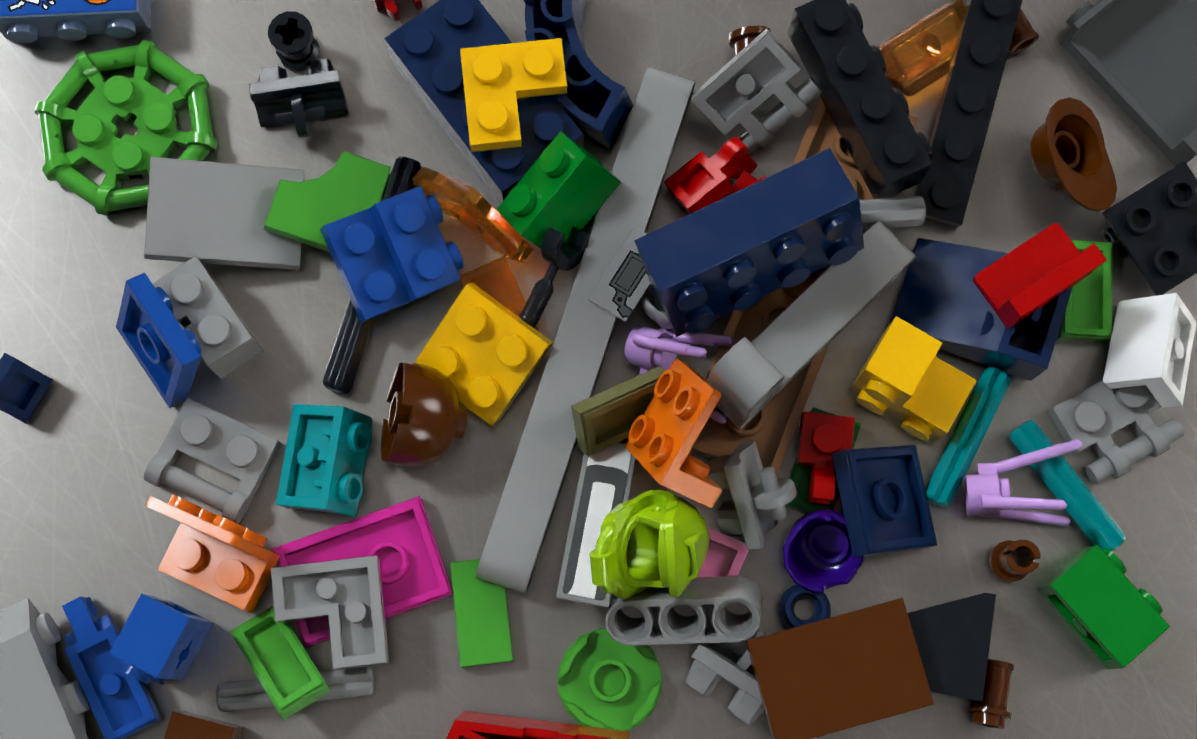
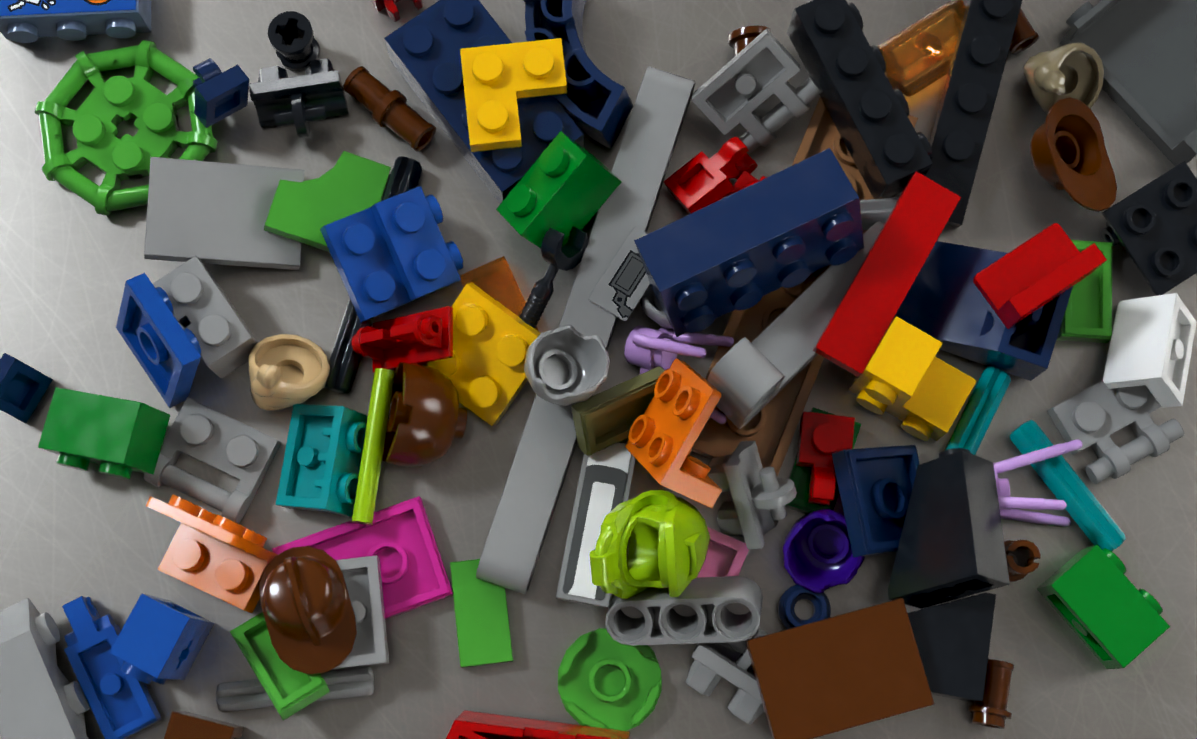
(103, 431): none -> green brick
(218, 92): none -> dark blue tile
(286, 371): none -> tan hat
(308, 610): none -> reddish brown piece
(373, 446): none -> lime bar
(389, 108): none -> reddish brown pin
(407, 339): none -> red hinge
(474, 212): clear orange tile -> none
(566, 365): none -> light grey hair
(886, 274): none -> red tile
(950, 533): none -> black slope
(1065, 73): none -> dark tan hat

